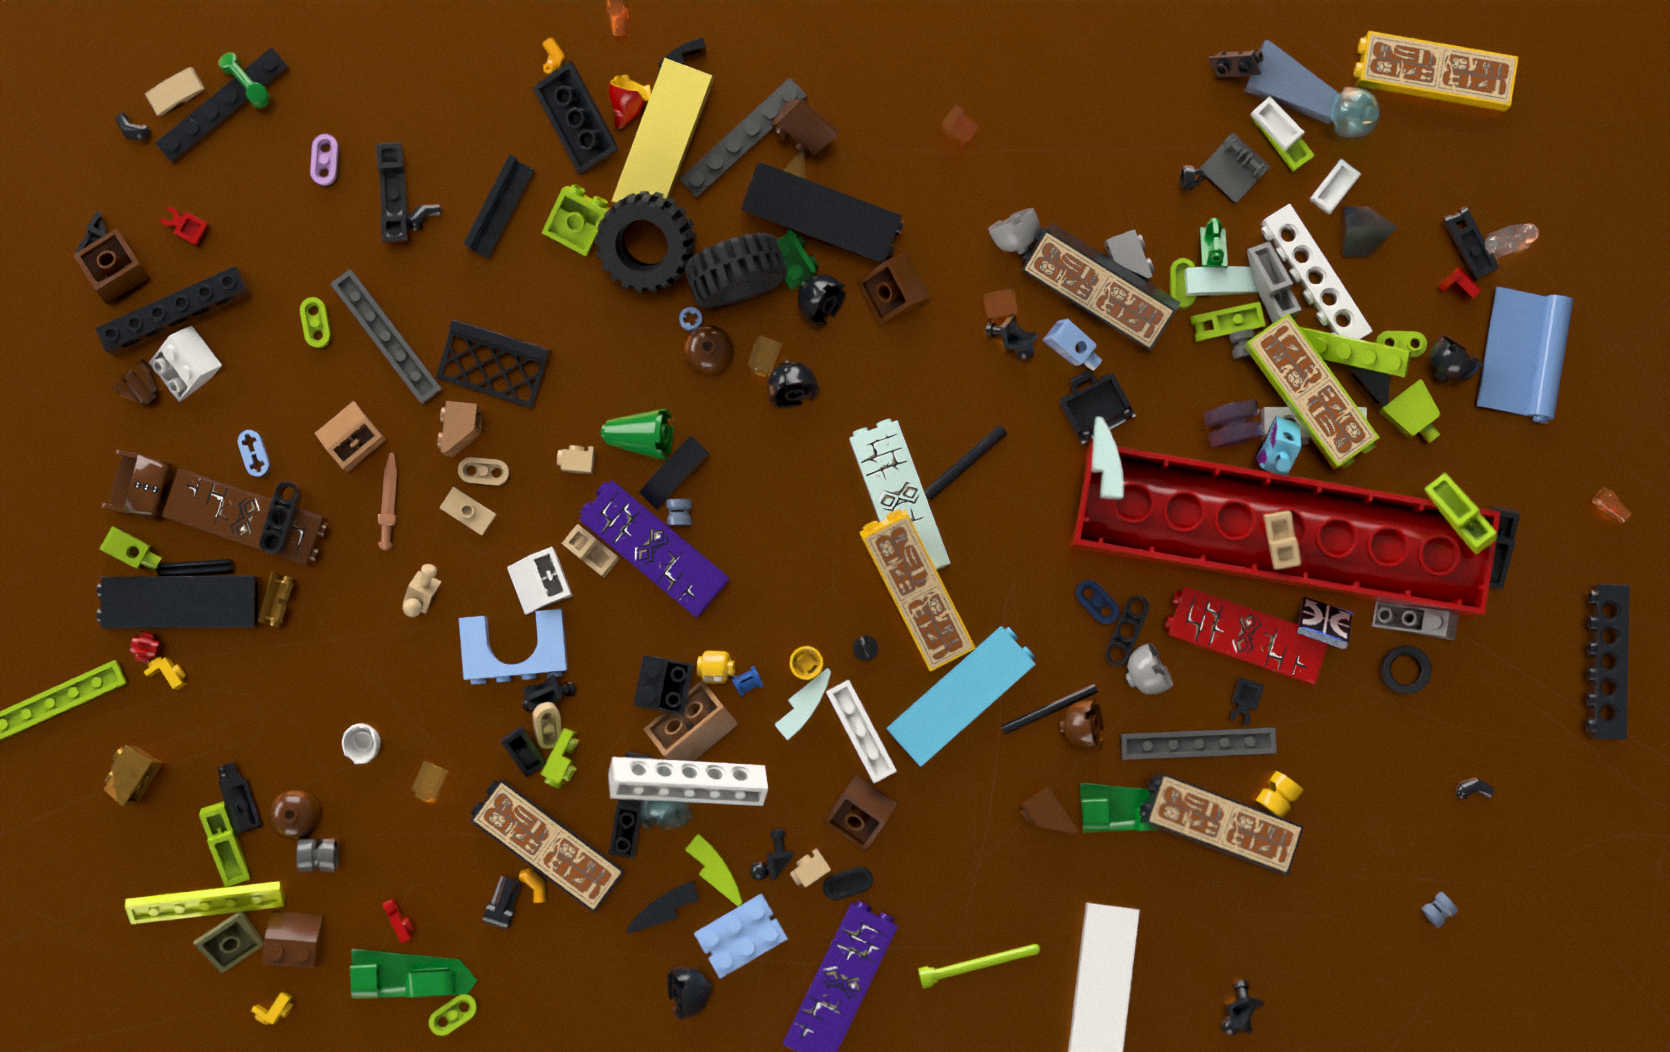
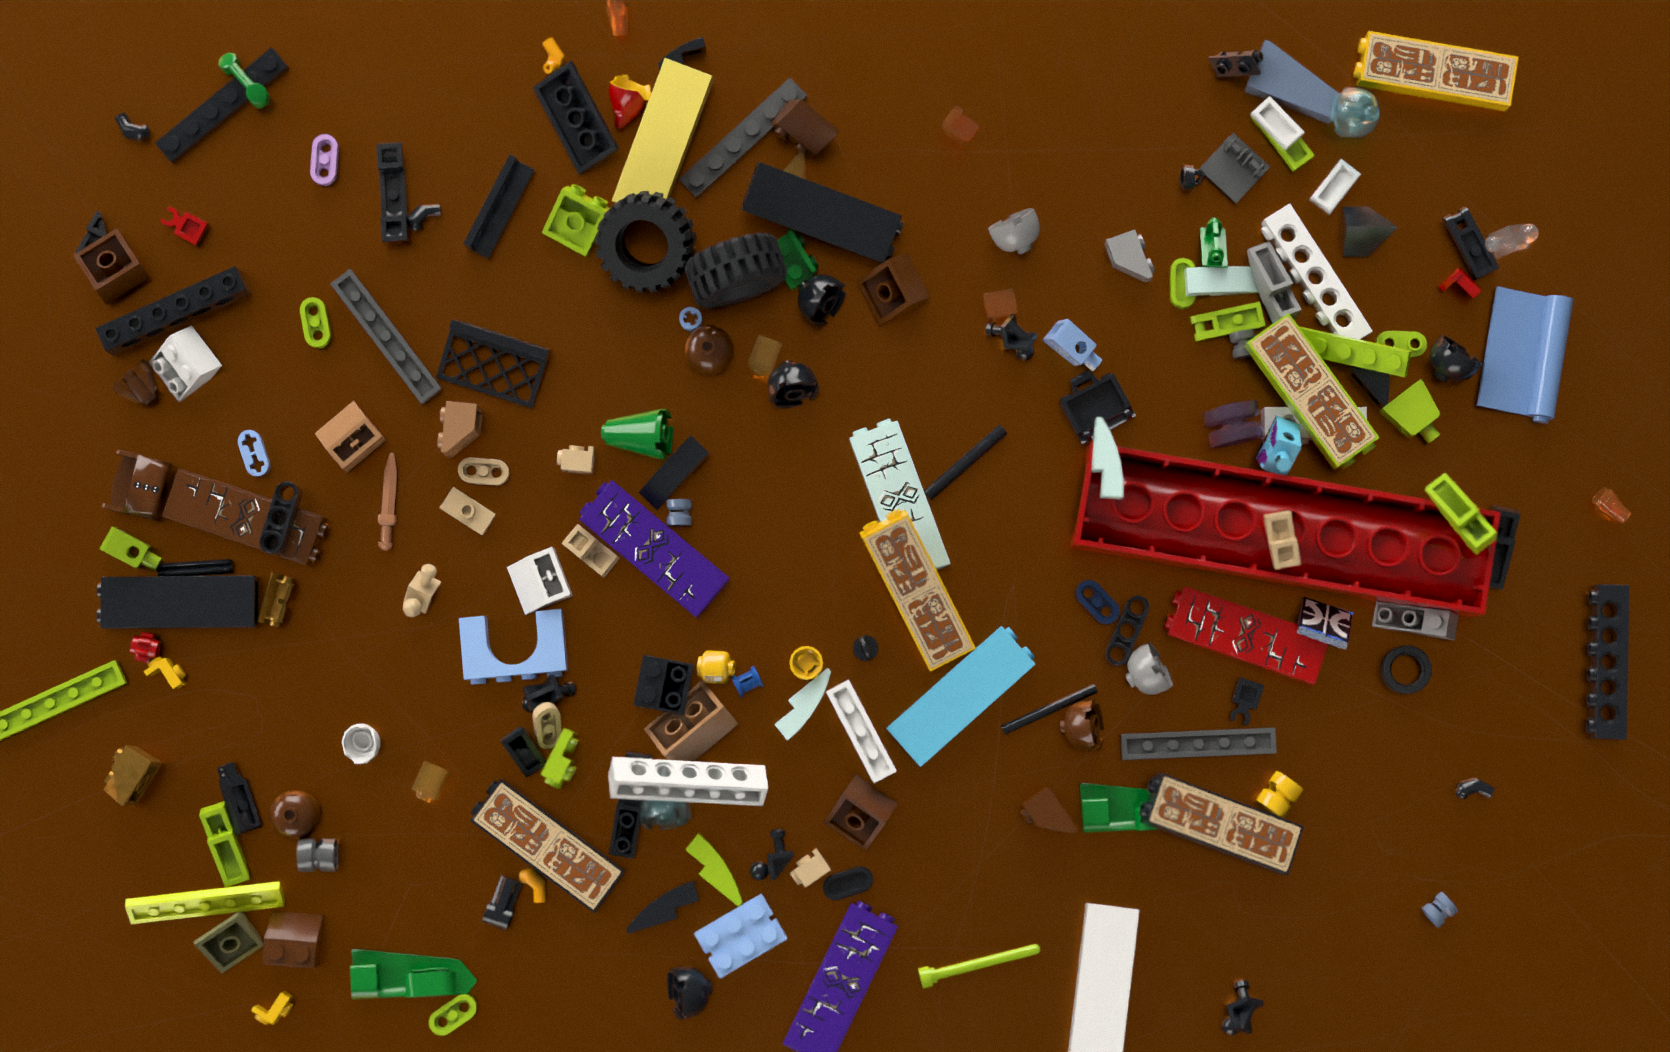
(174, 90): tan slope -> none
(402, 926): red plate -> none
(1099, 285): brick -> none

